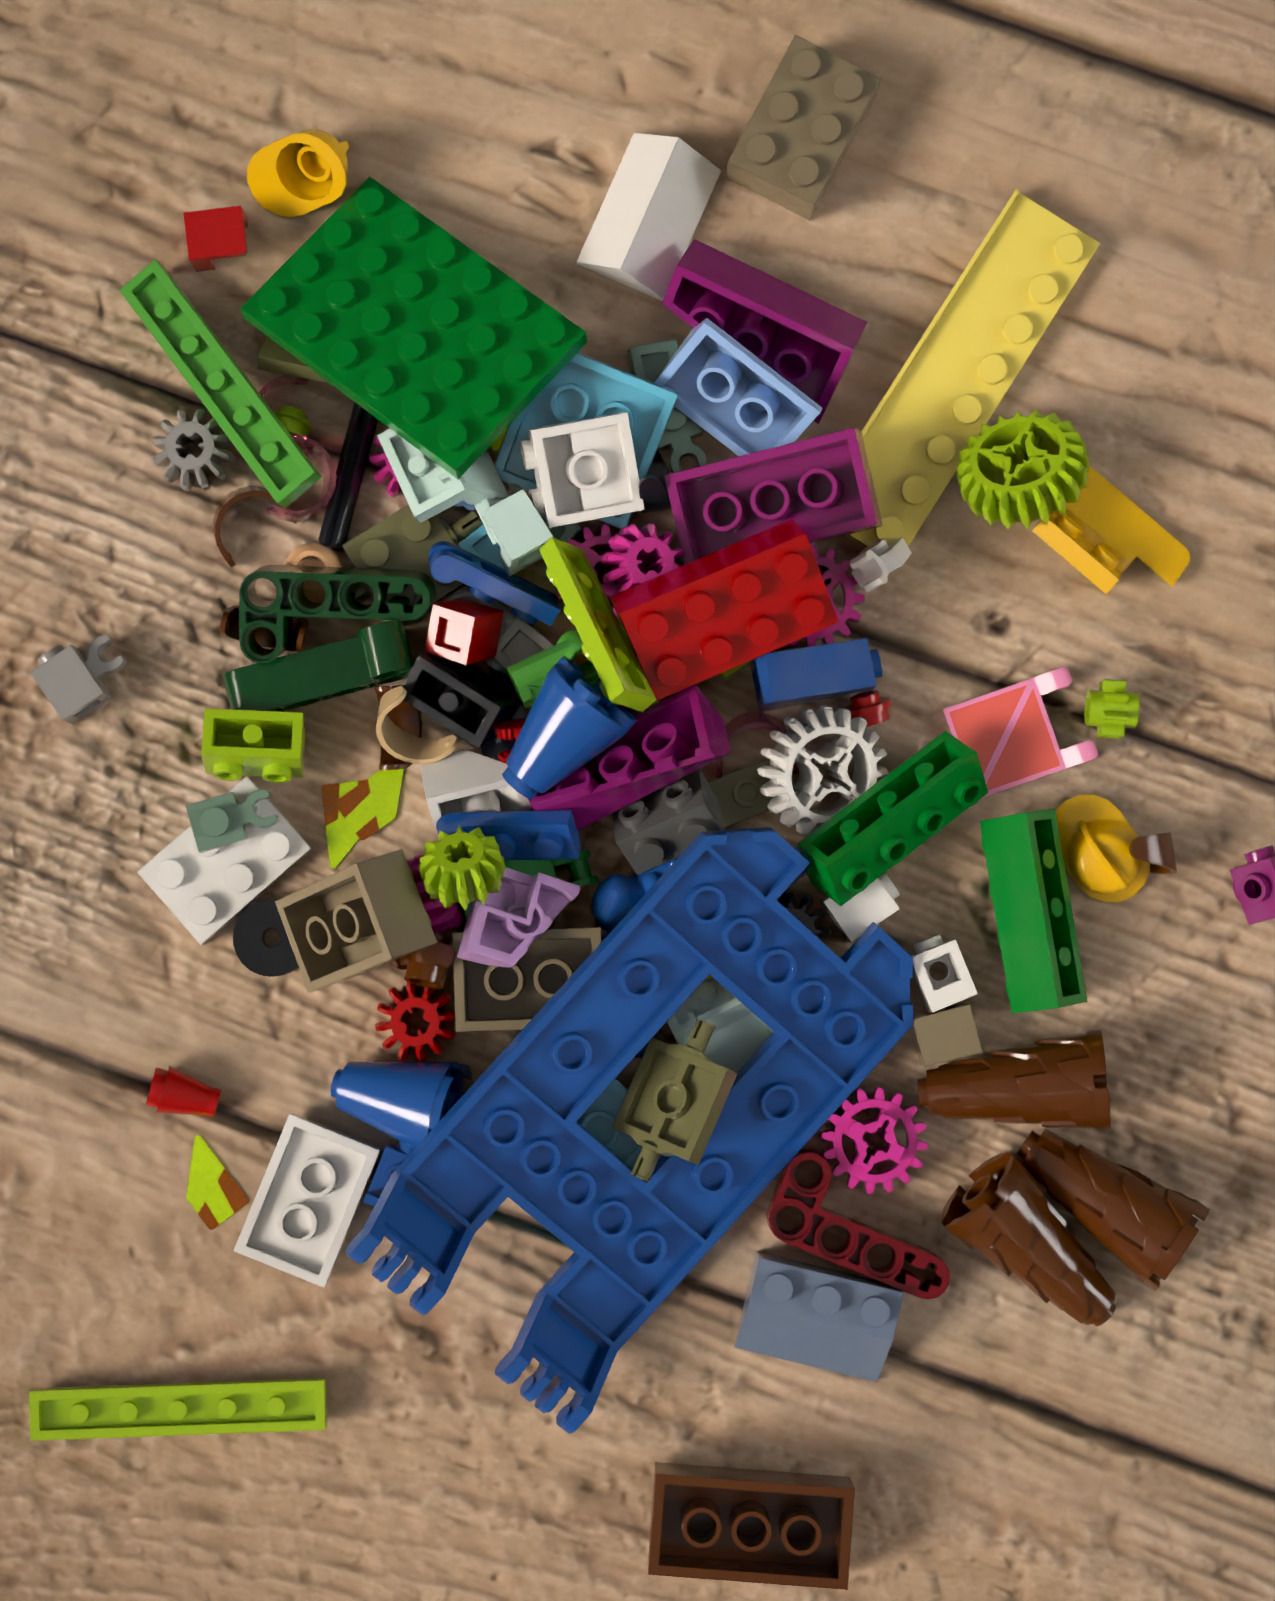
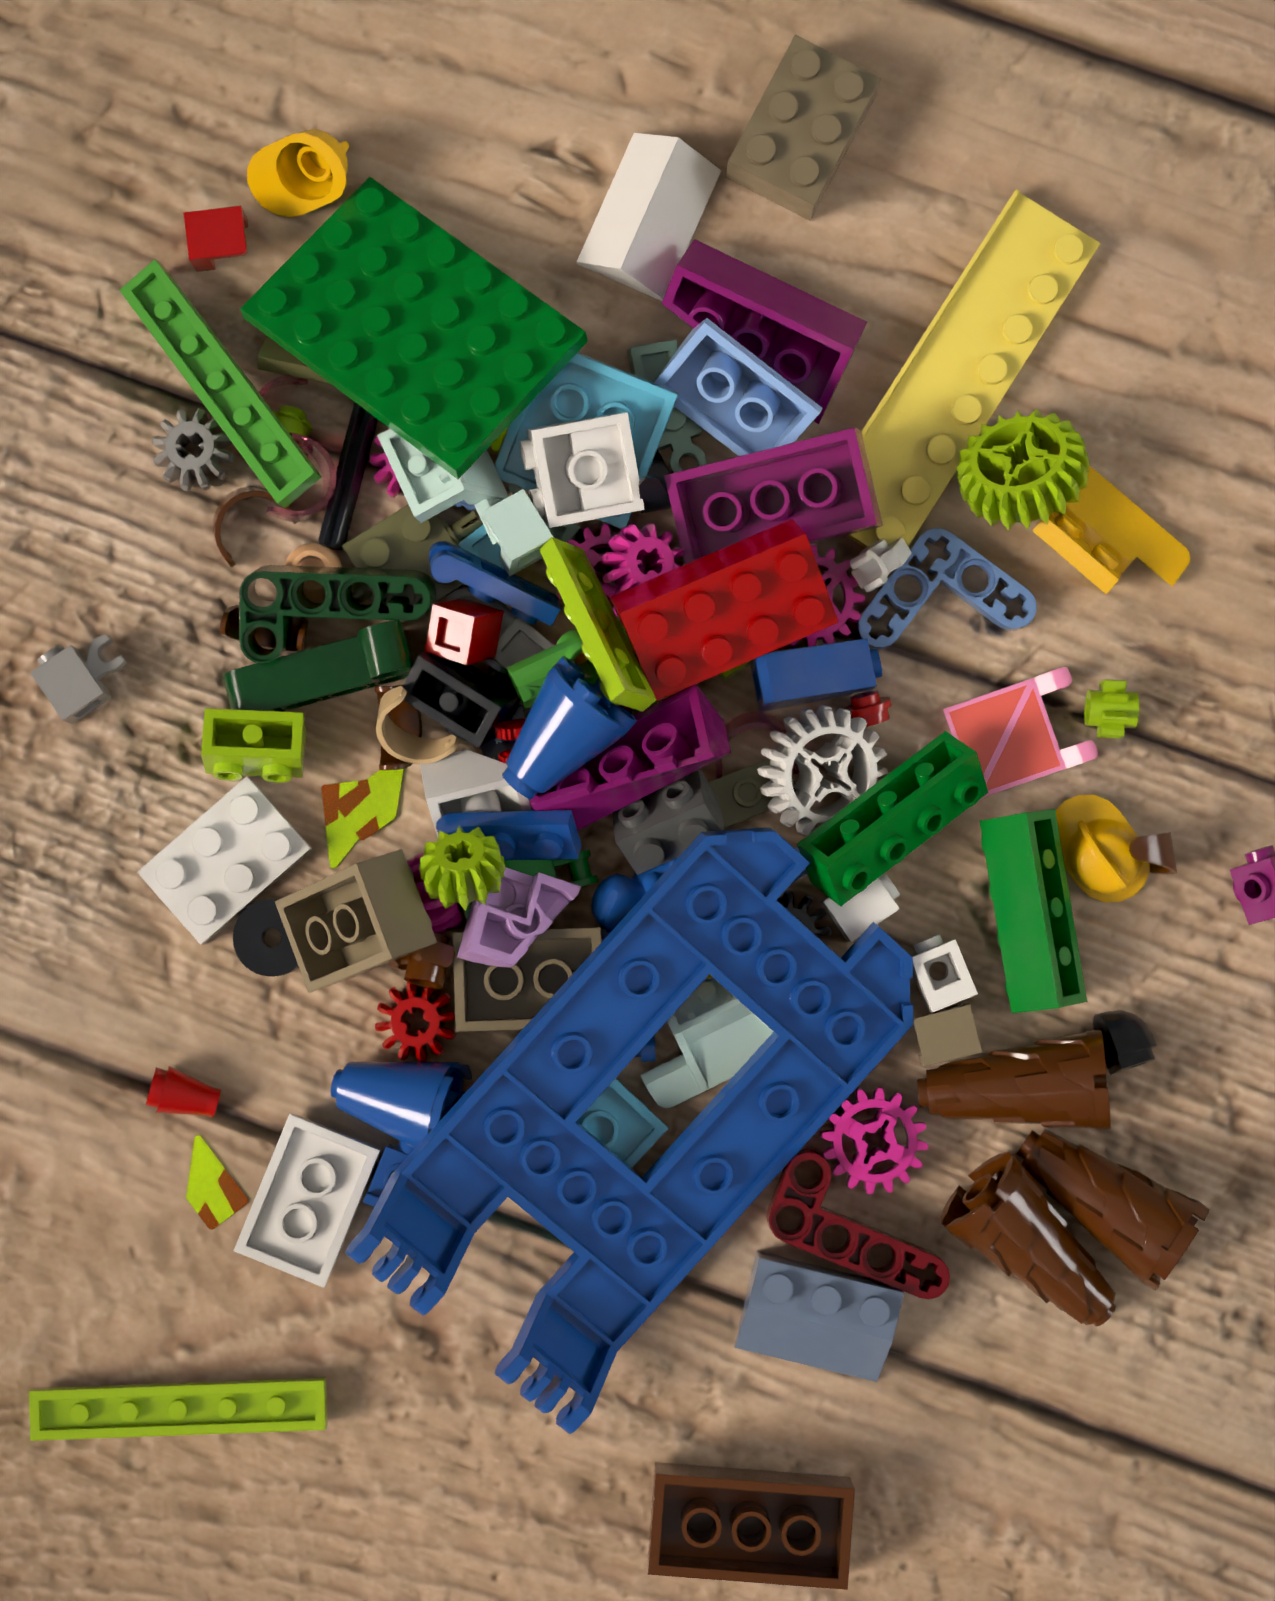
(223, 821): sand green plate -> none
(674, 1100): olive plate -> none
(949, 575): none -> medium blue beam
(1125, 1040): none -> black piece

